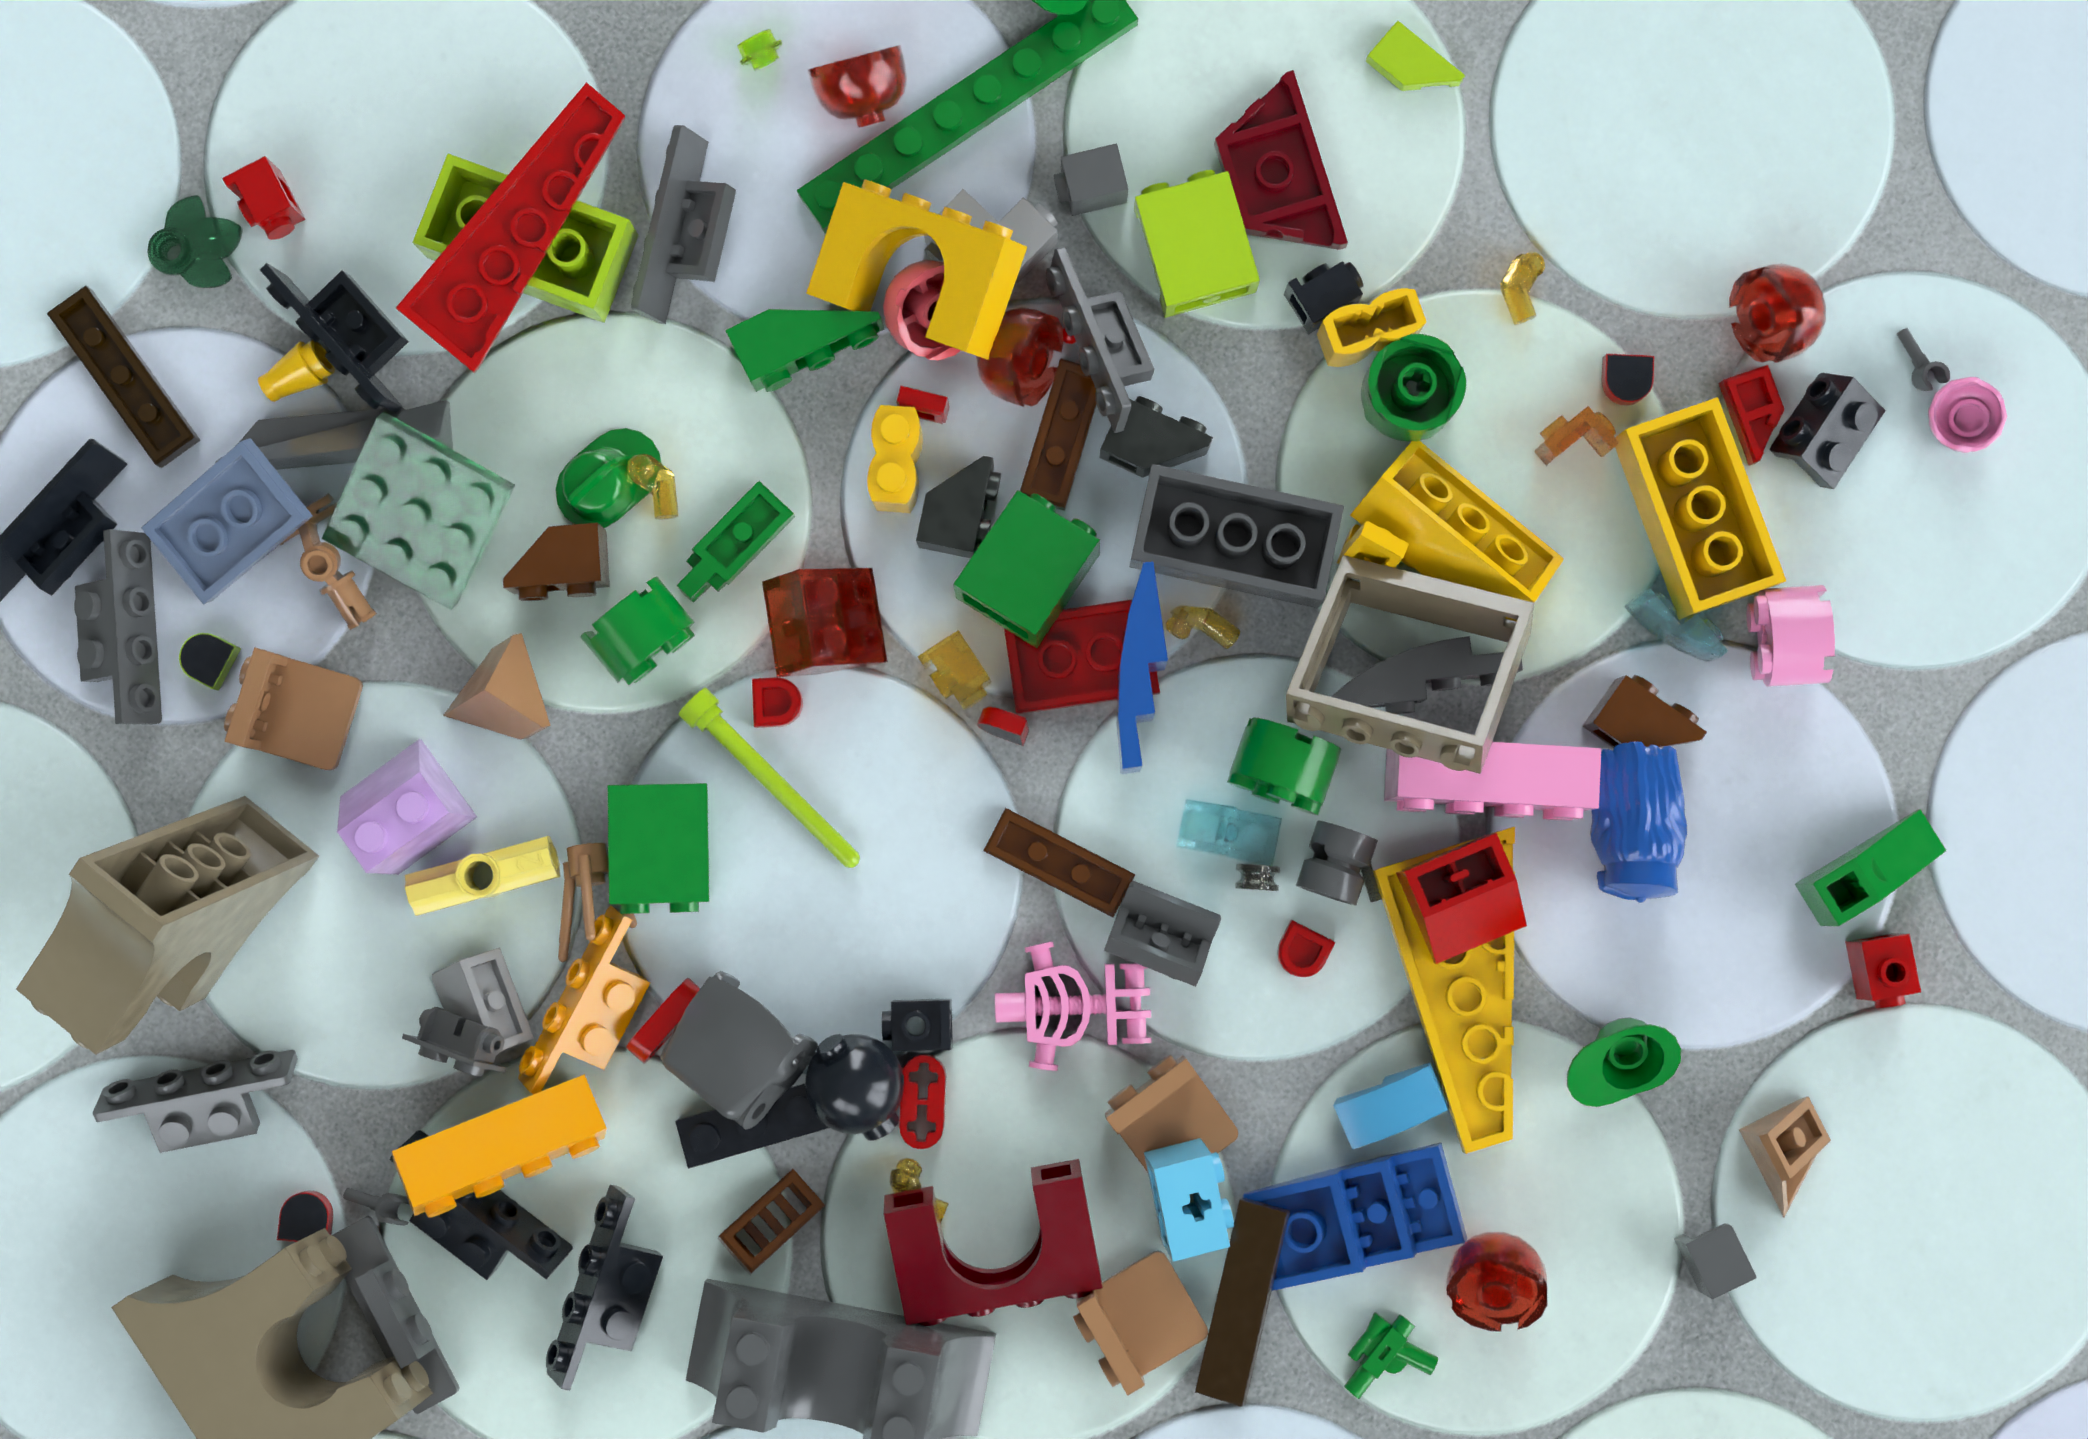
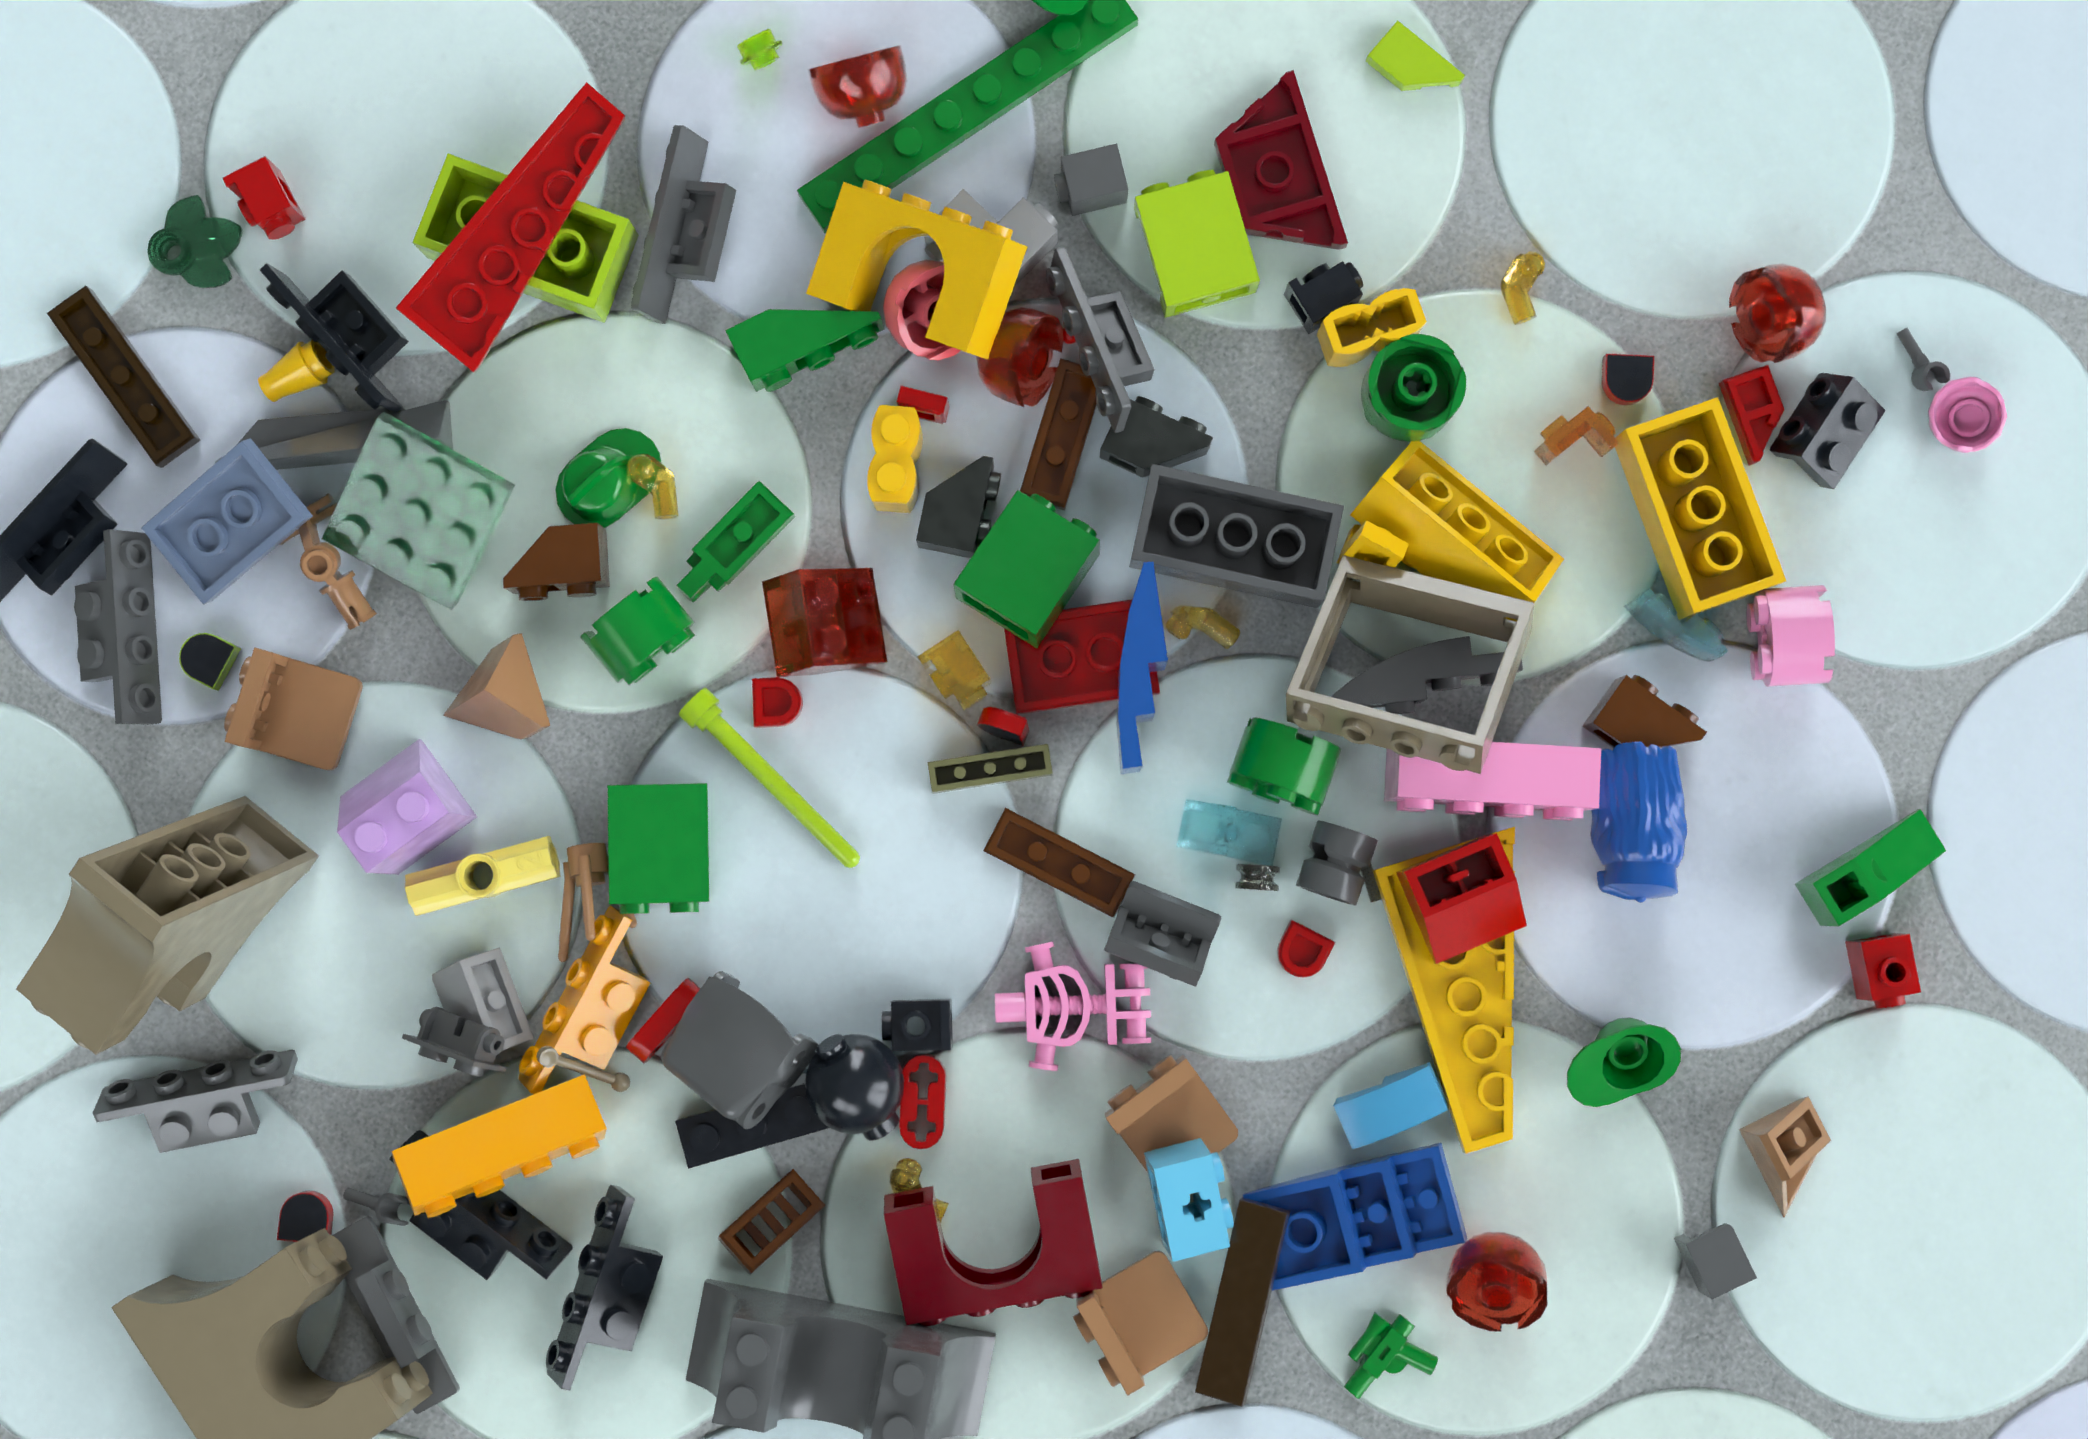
(549, 1057): none -> dark tan hinge
(990, 768): none -> olive piece

